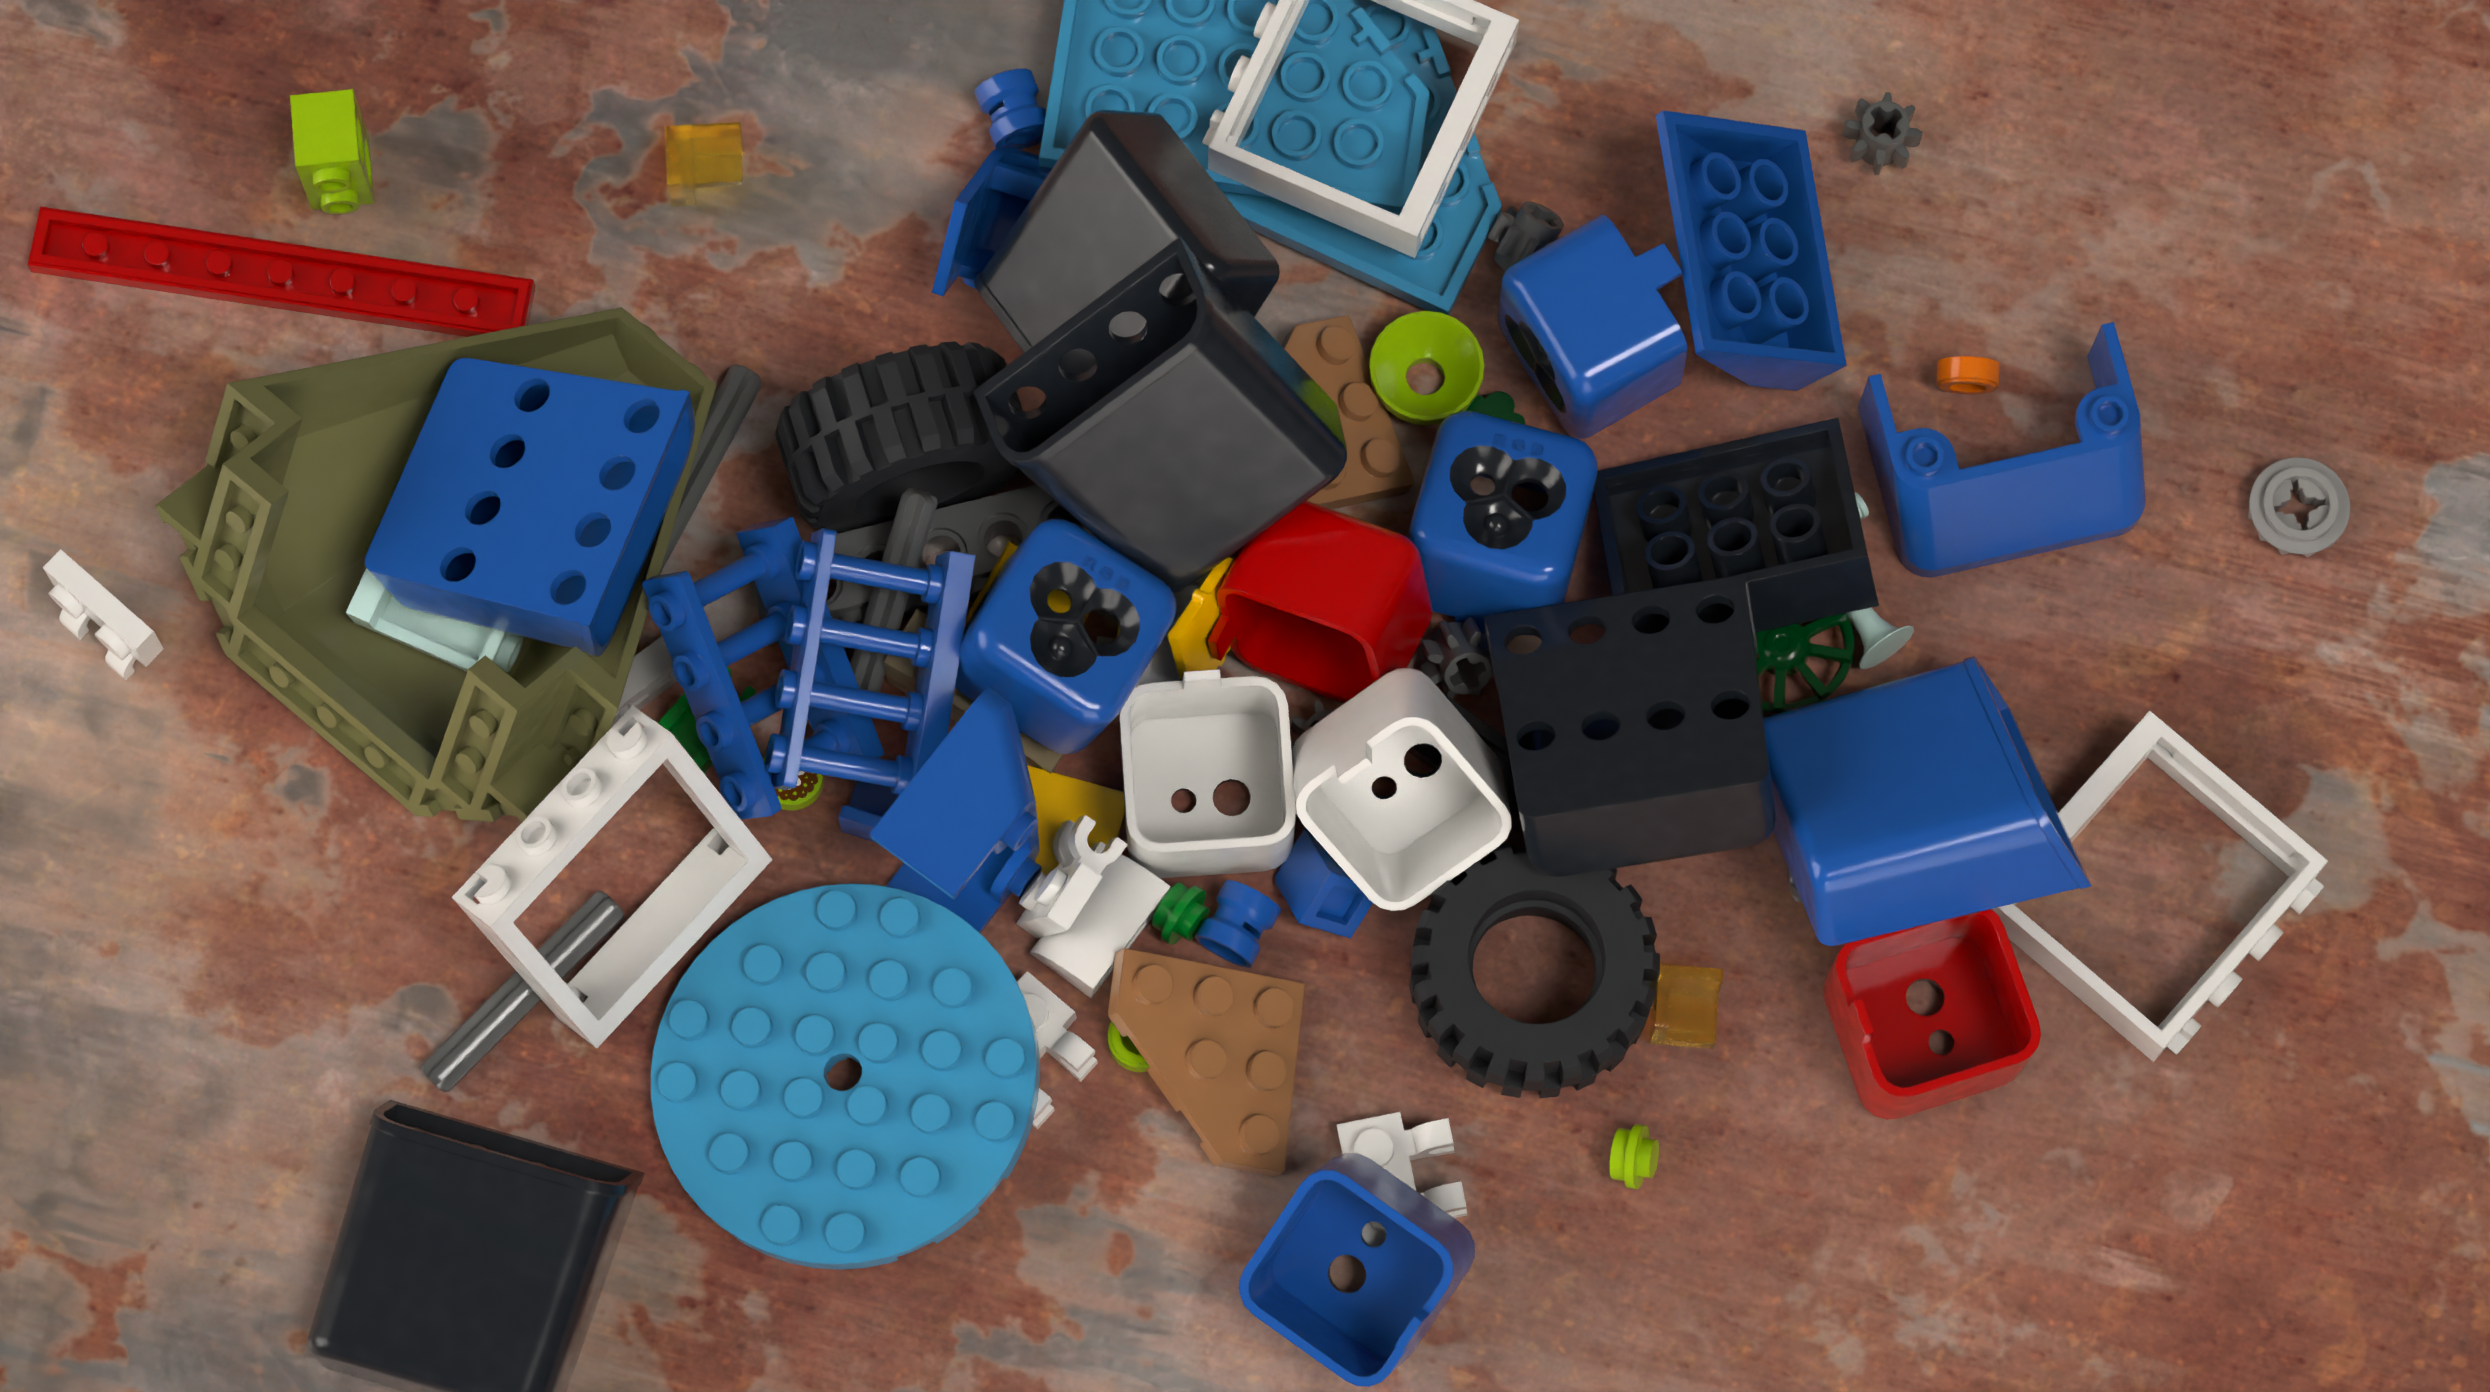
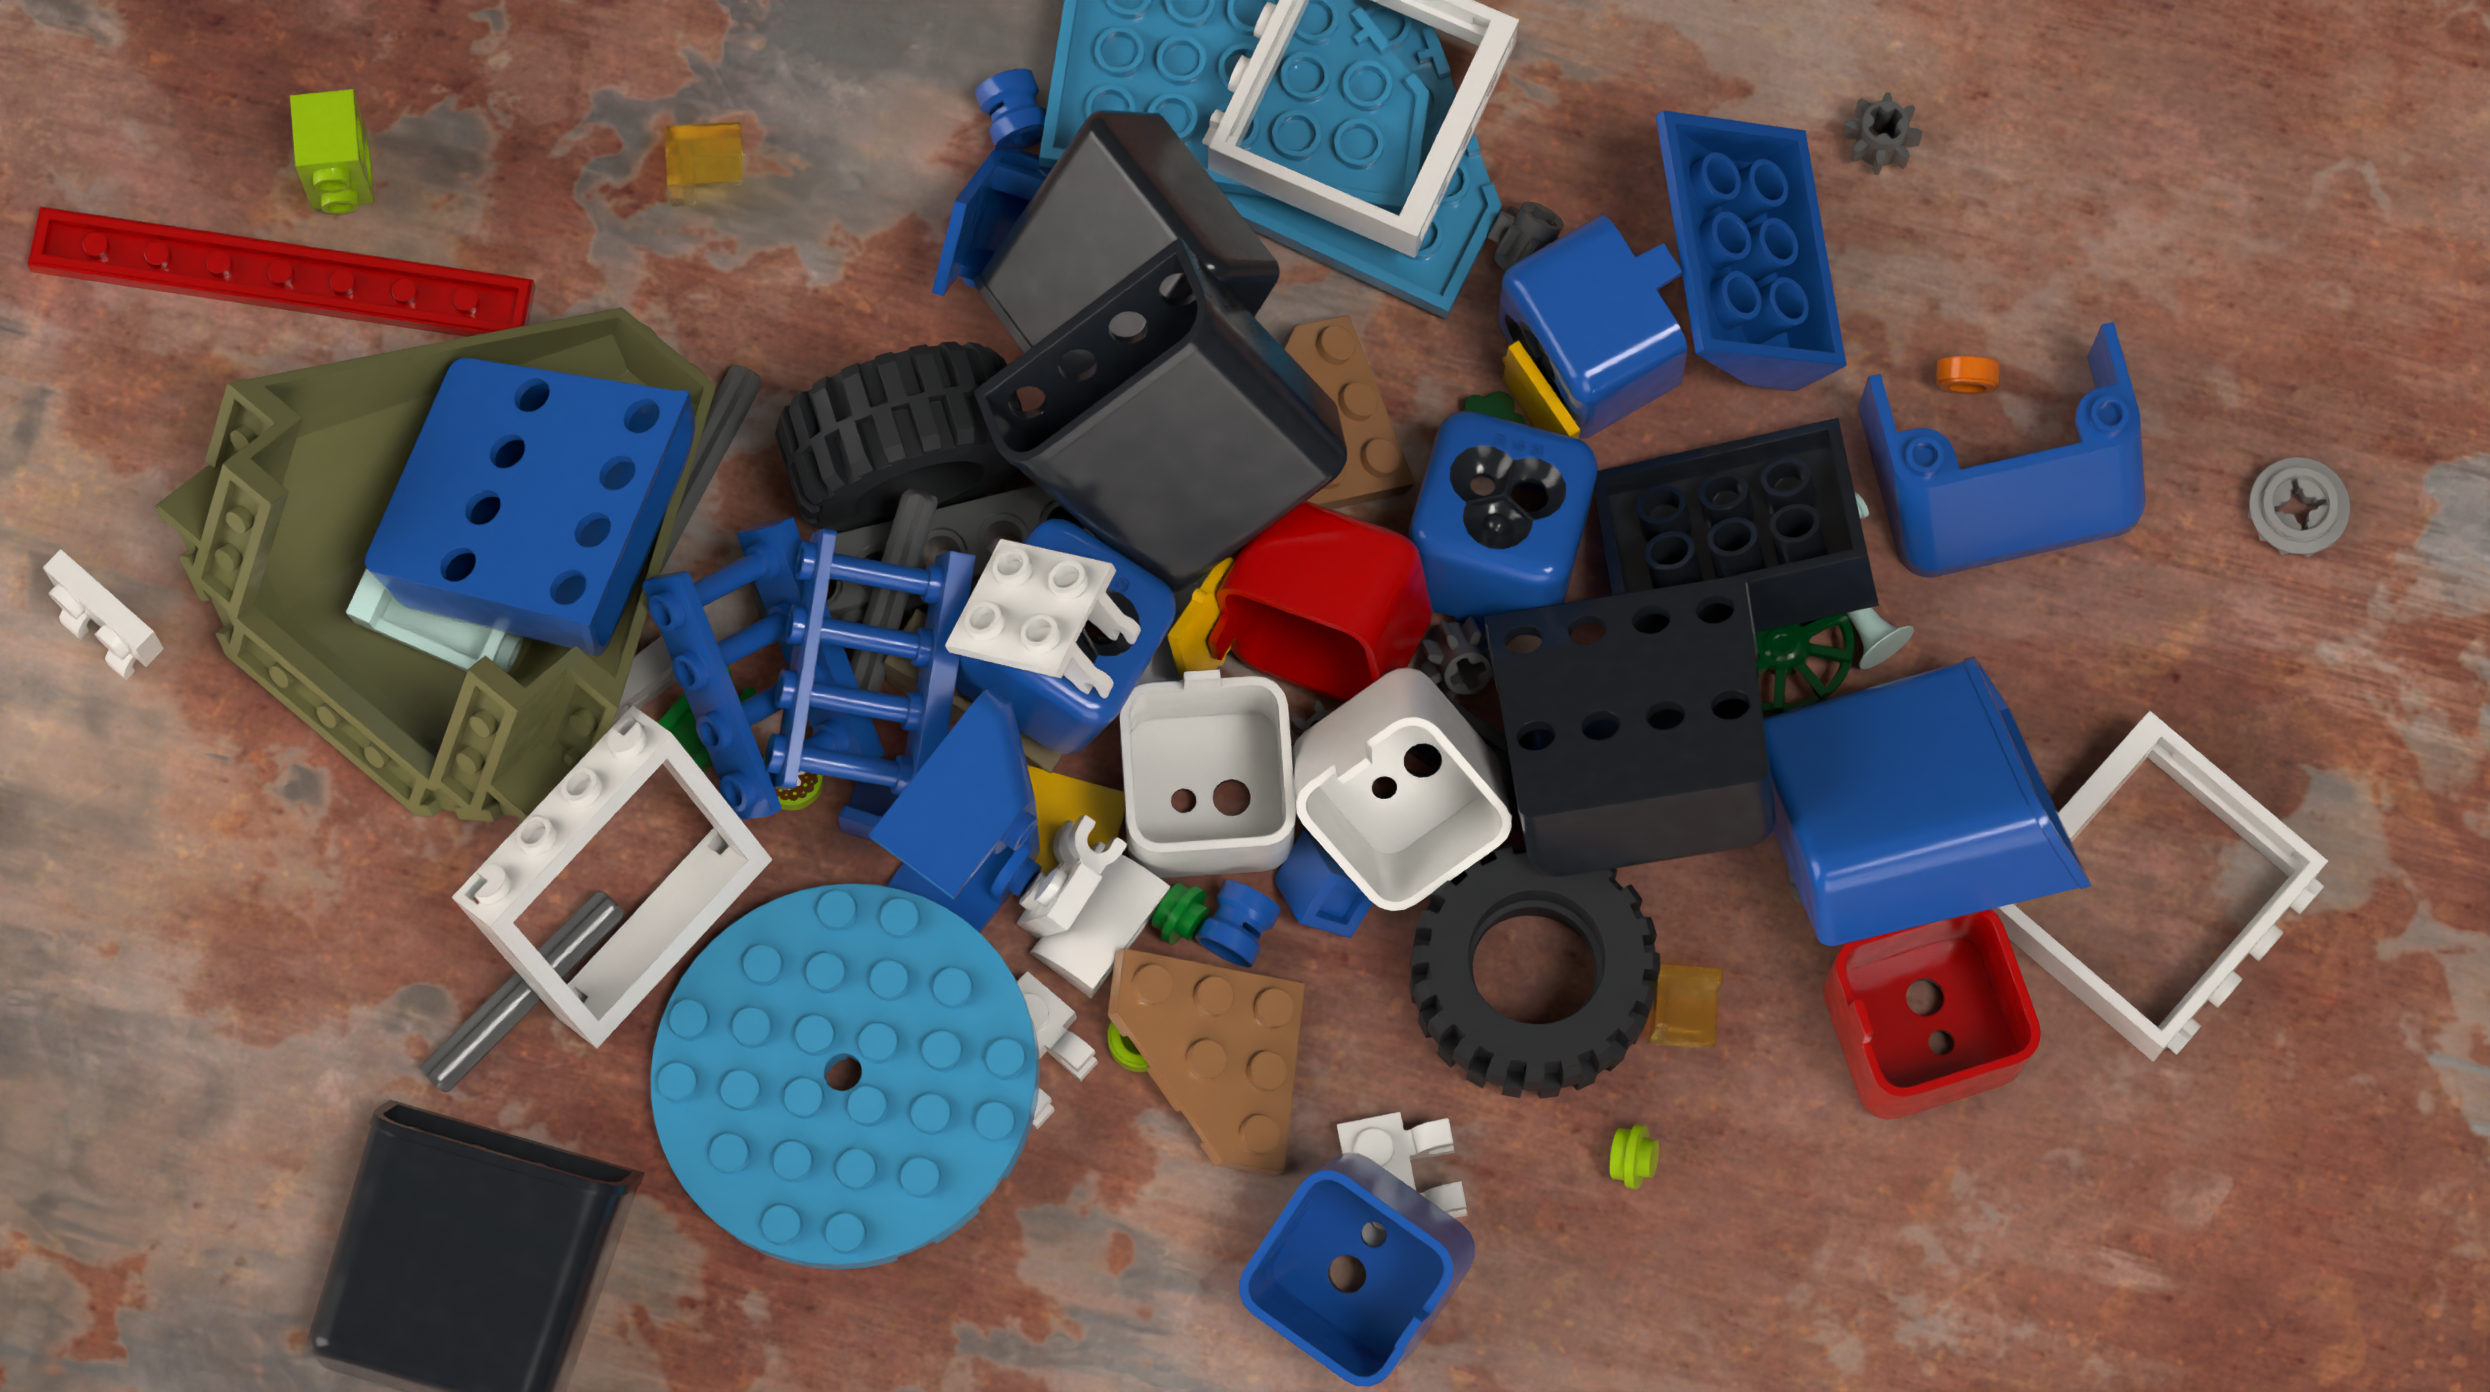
(1033, 611): none -> white plate
(1432, 340): lime piece -> none
(1535, 393): none -> yellow piece

